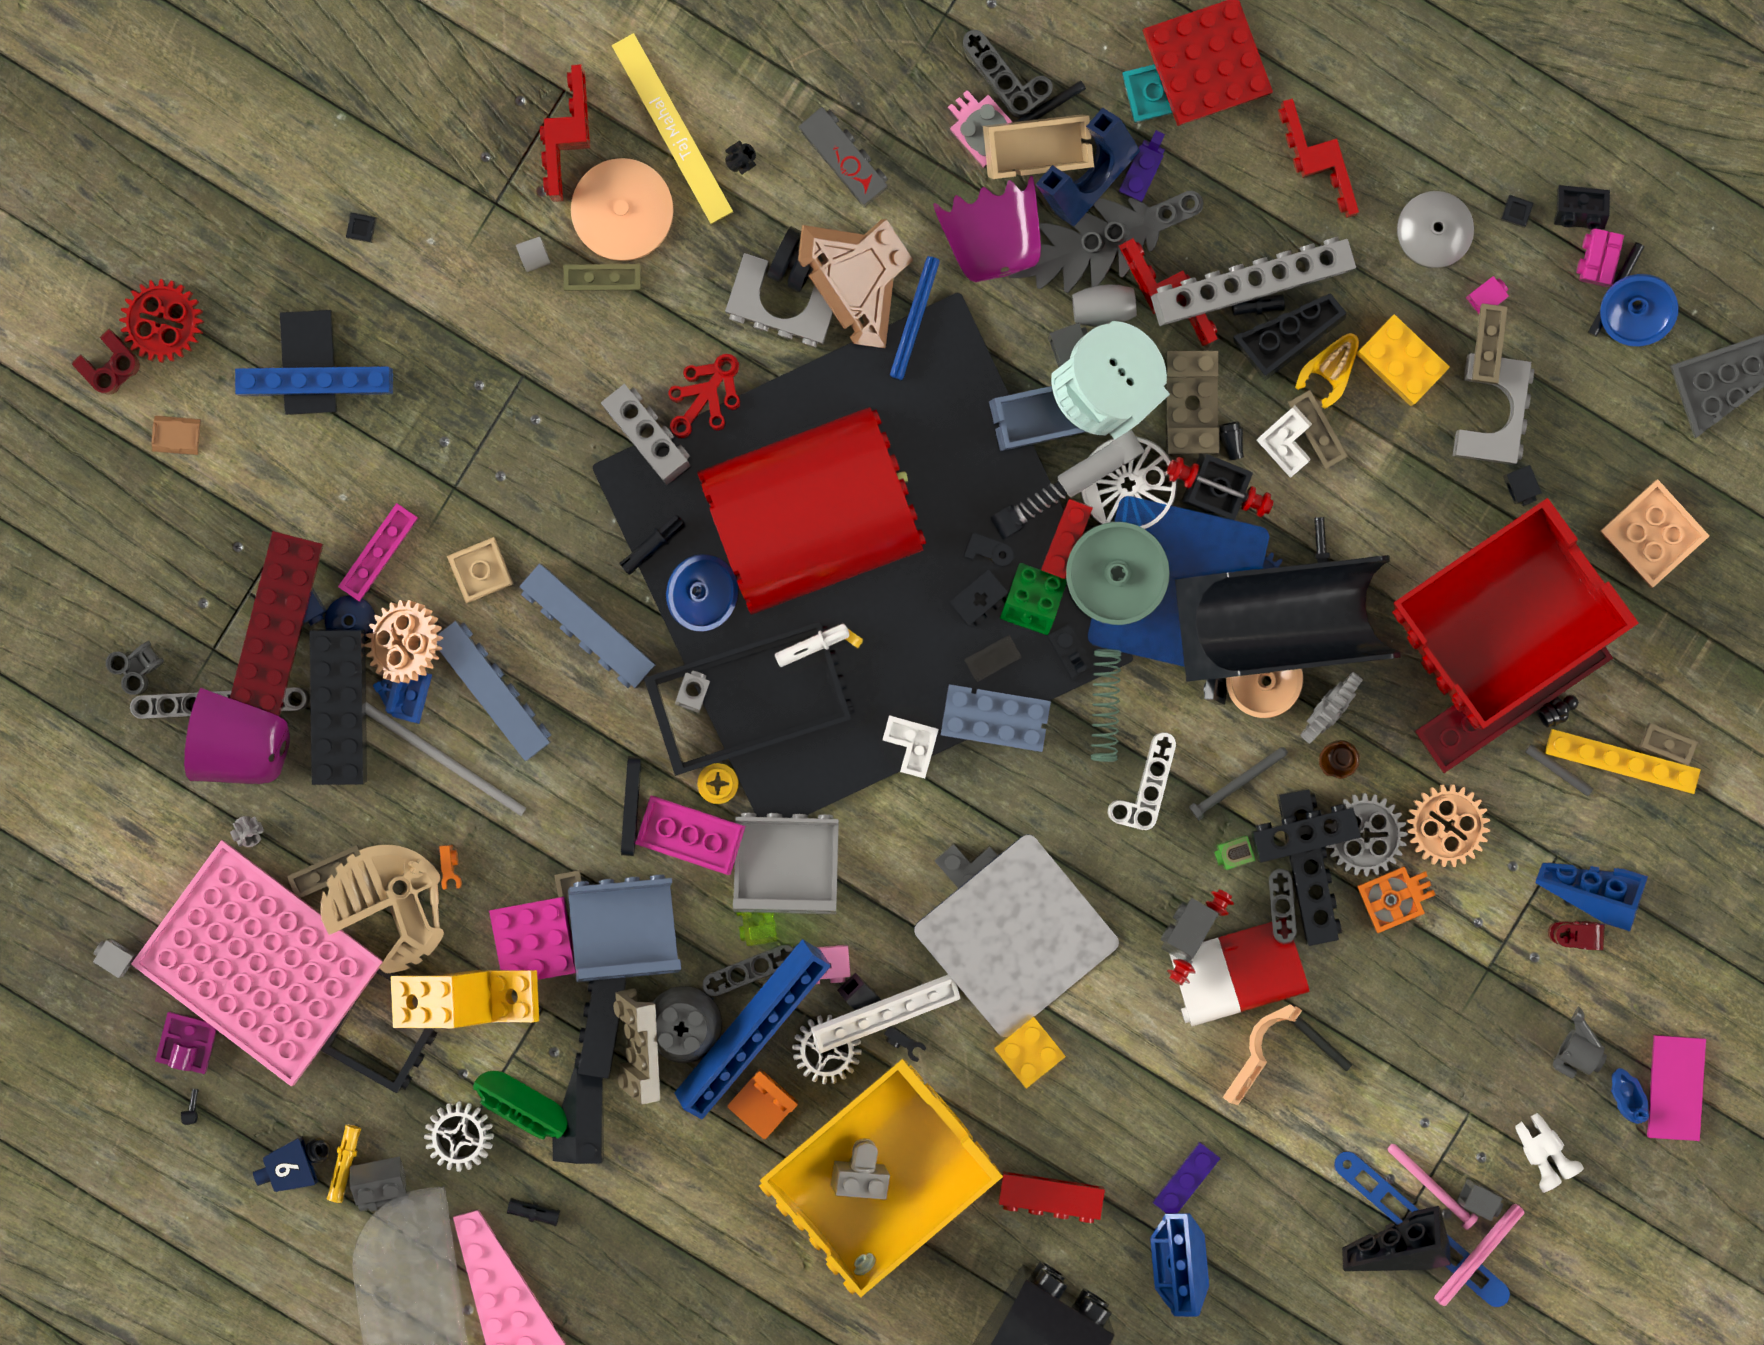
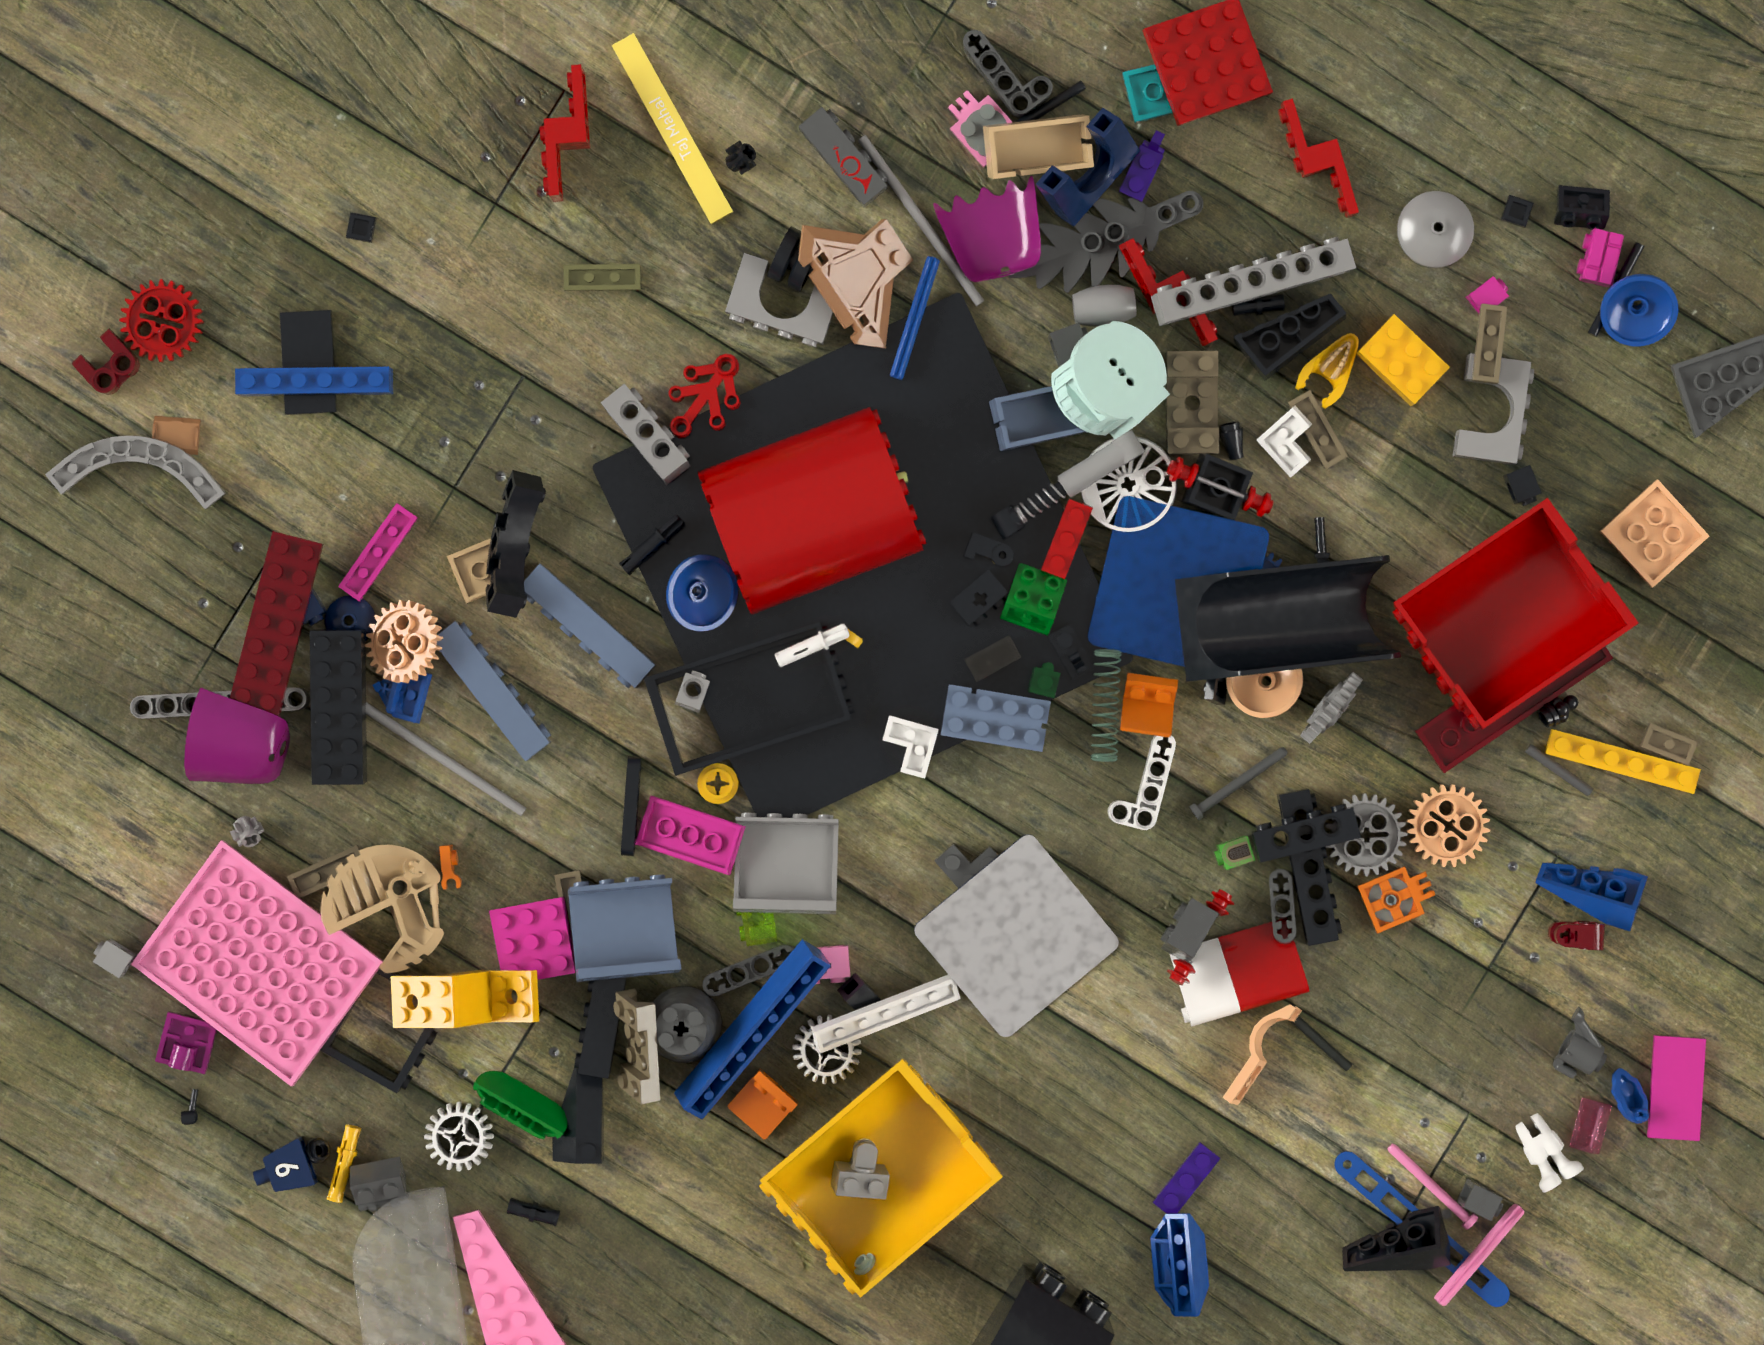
(137, 449): none -> light grey plate
(138, 663): dark grey piece -> none
(510, 544): none -> black brick
(533, 254): light grey brick -> none
(622, 209): light nougat dish -> none
(897, 1038): black plate -> none
(921, 221): none -> light grey piece
(1029, 1052): yellow plate -> none
(1044, 681): none -> dark green brick
(1051, 1196): red brick -> none
(1117, 573): sand green dish -> none
(1148, 705): none -> orange bracket
(1339, 759): reddish brown hair -> none
(1590, 1126): none -> clear pink slope

